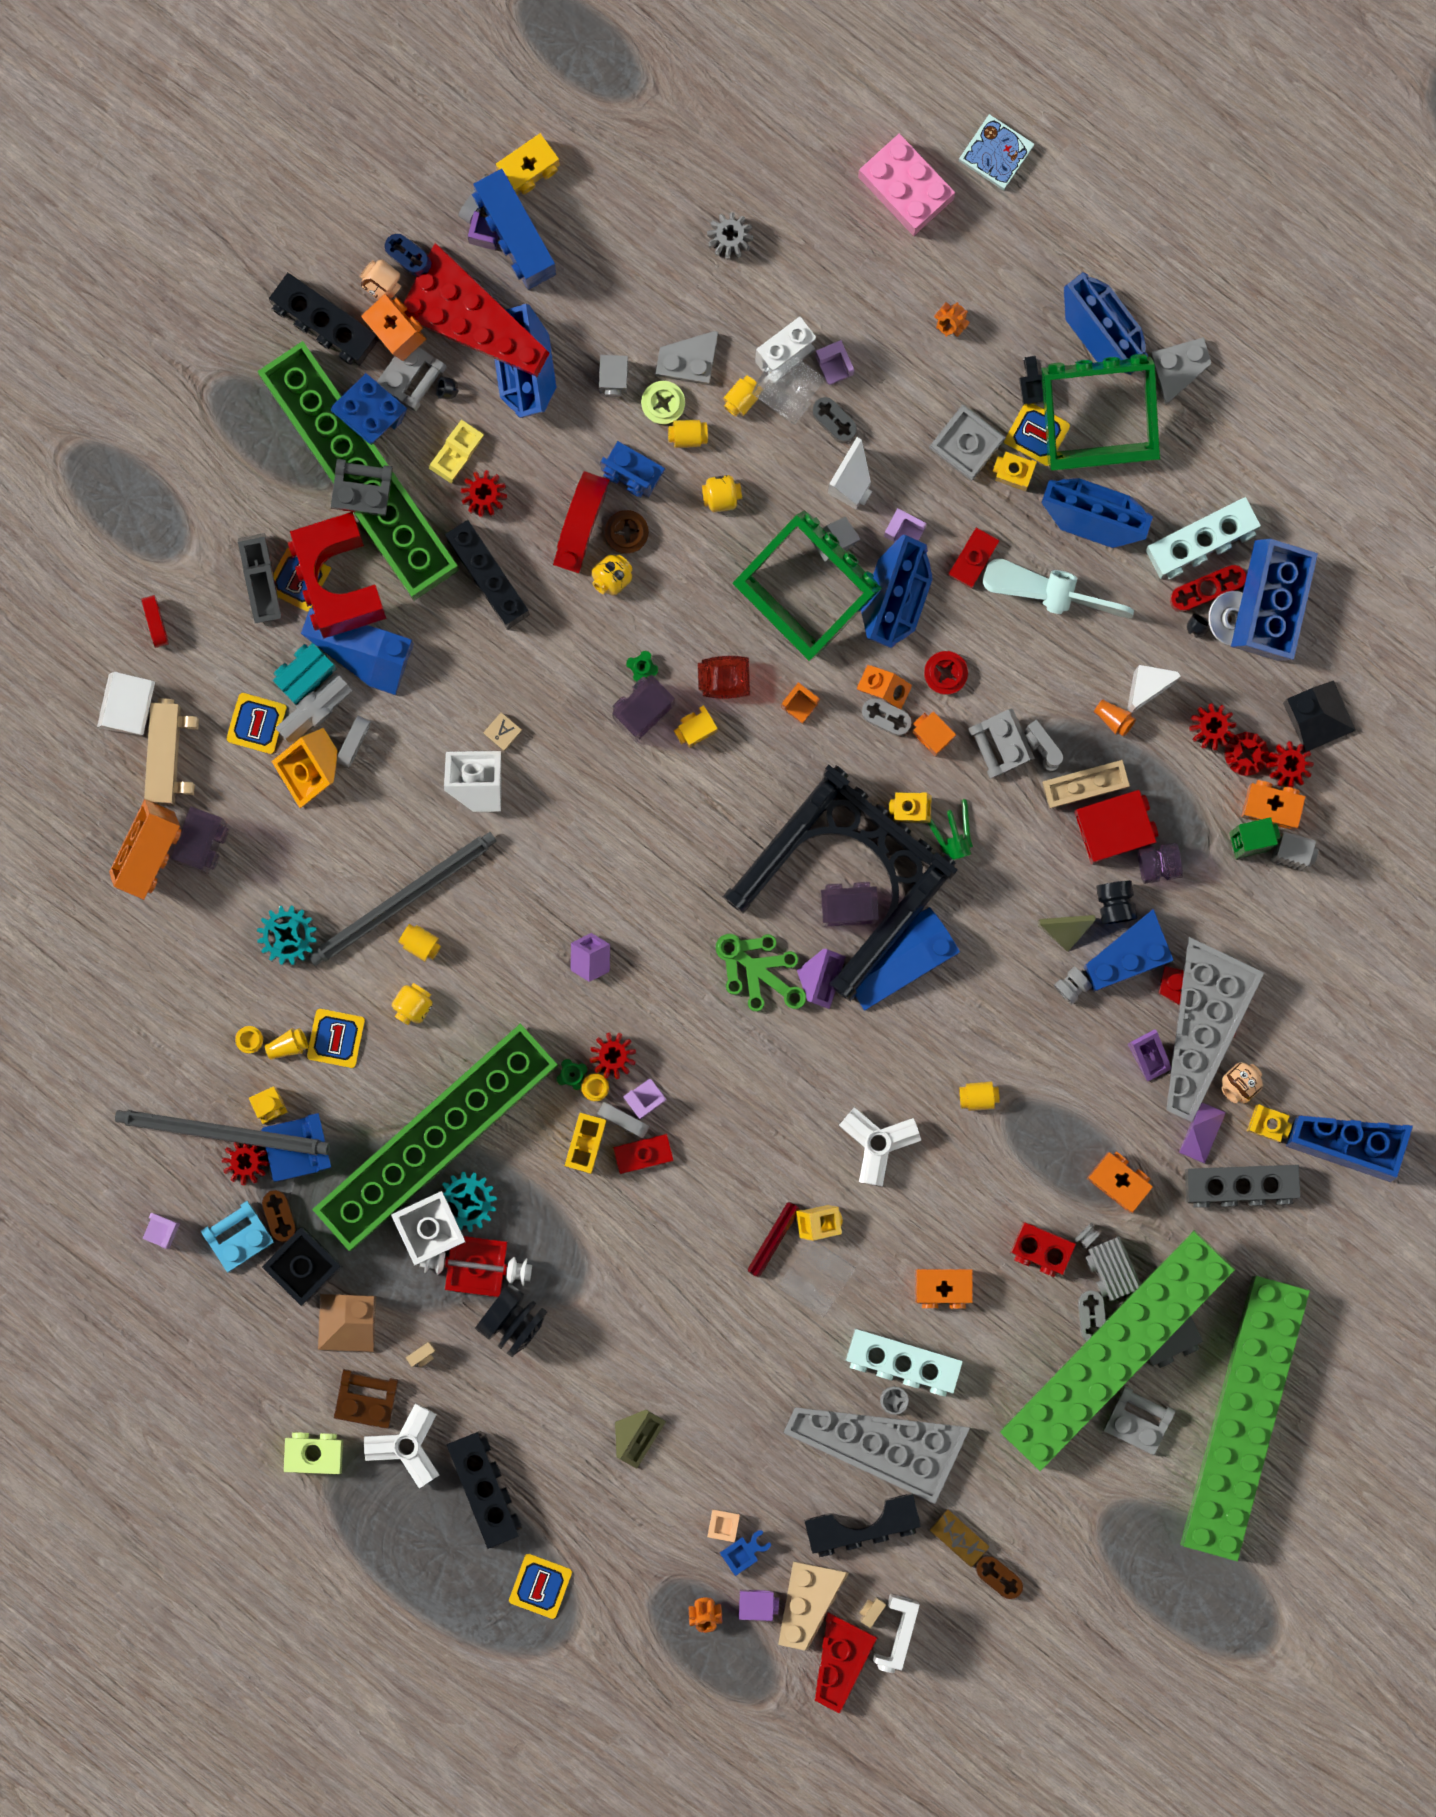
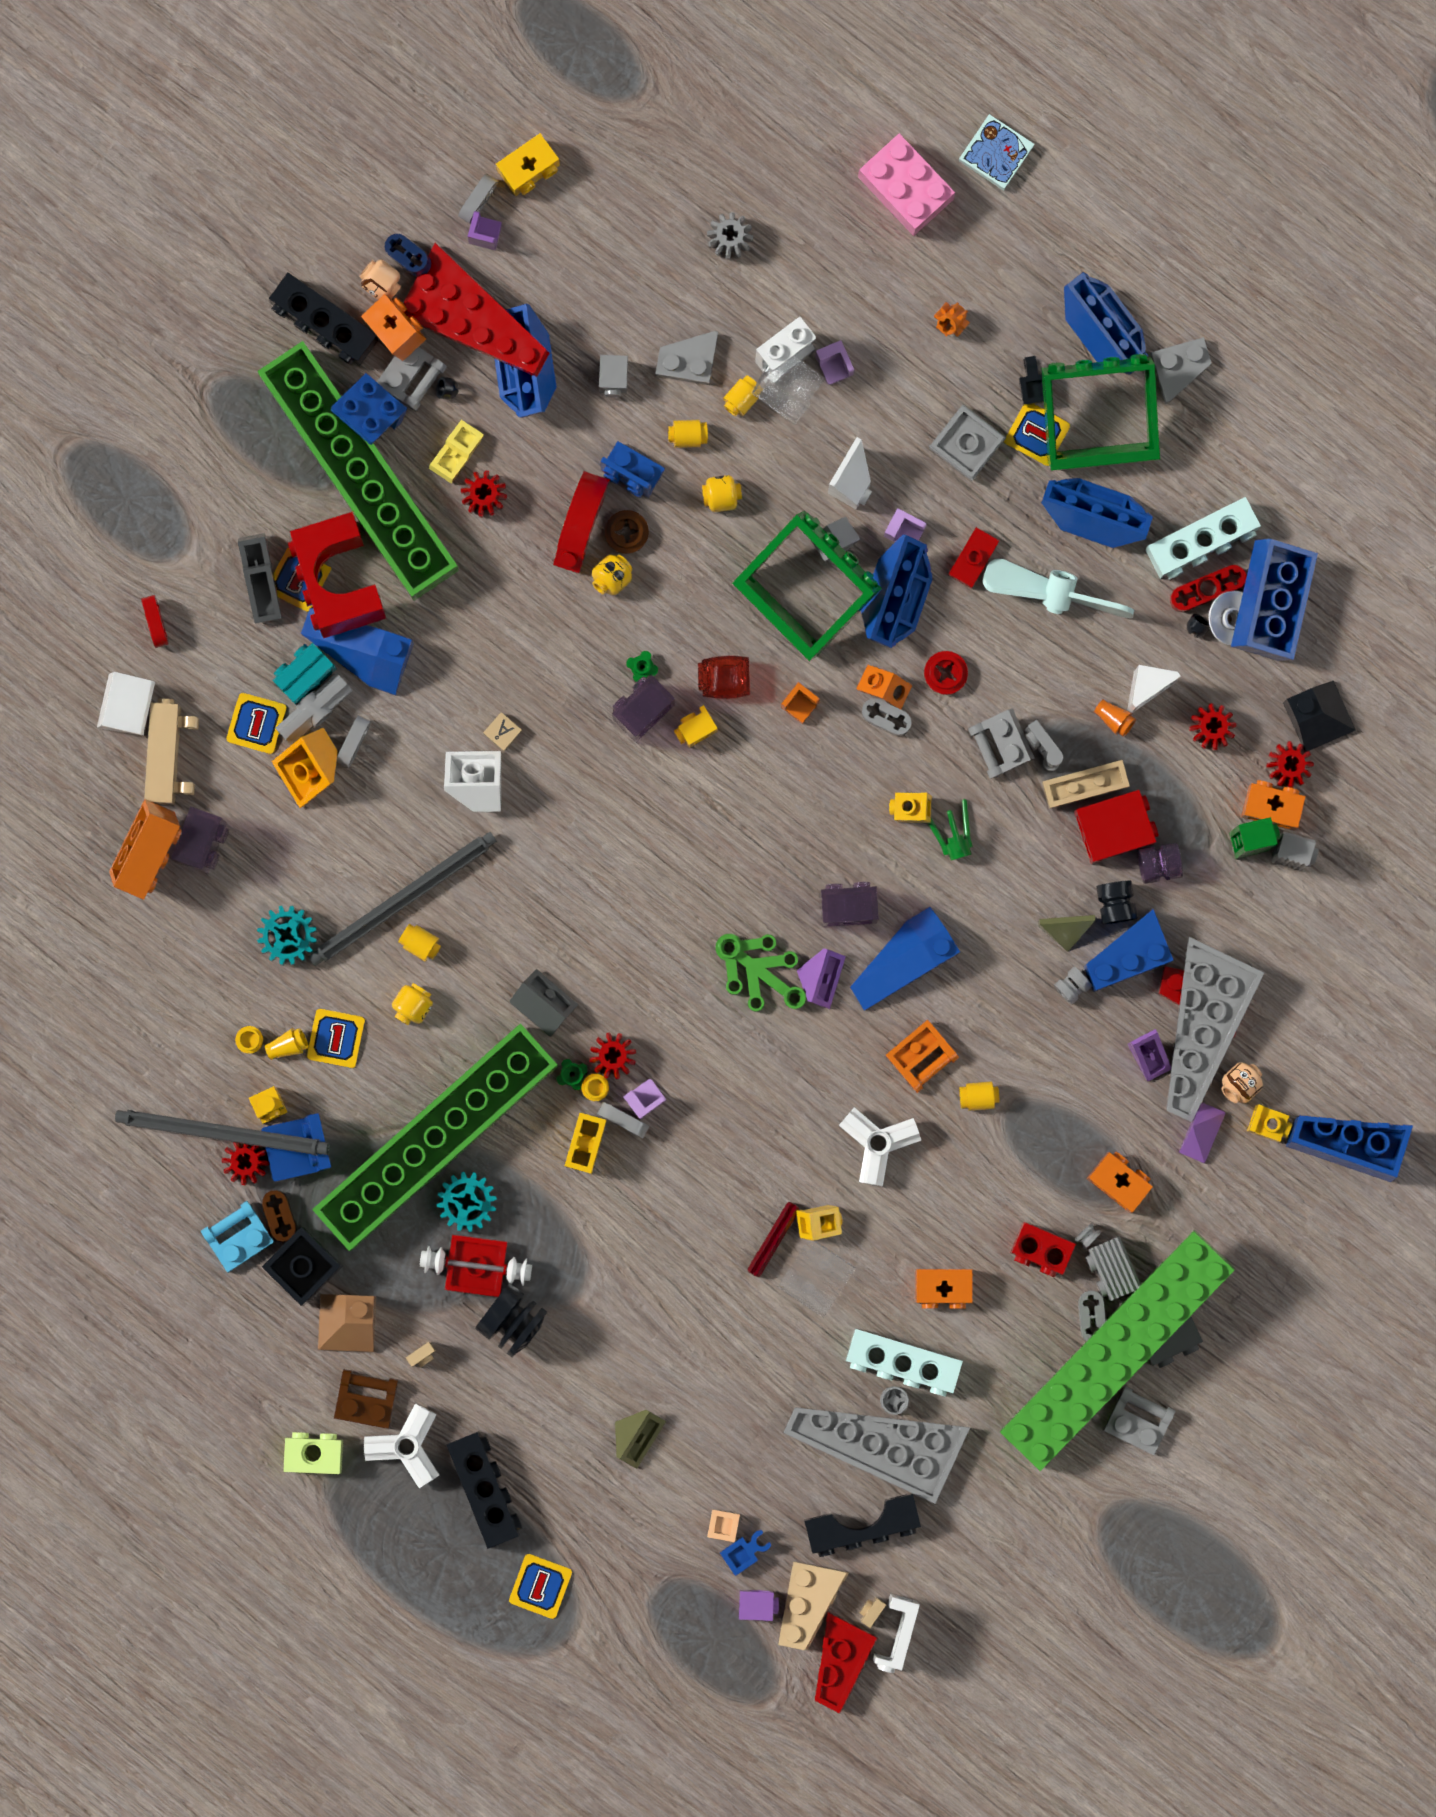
(161, 1230): lavender panel -> none
(361, 497): dark grey plate -> none
(428, 1228): white slope -> none
(487, 574): black brick -> none
(515, 229): blue wedge -> none
(543, 1002): none -> dark grey panel
(590, 957): medium lavender panel -> none
(643, 1154): red plate -> none
(665, 390): yellowish green gear -> none
(705, 1615): orange gear -> none
(797, 831): black arch -> none
(839, 415): dark grey beam -> none
(915, 1049): none -> orange plate
(933, 732): orange brick -> none
(959, 1538): pearl gold tile -> none
(1003, 1572): reddish brown beam -> none
(1017, 480): yellow brick -> none
(1244, 766): red gear -> none
(1244, 1418): bright green brick -> none
(1285, 1176): dark grey brick -> none

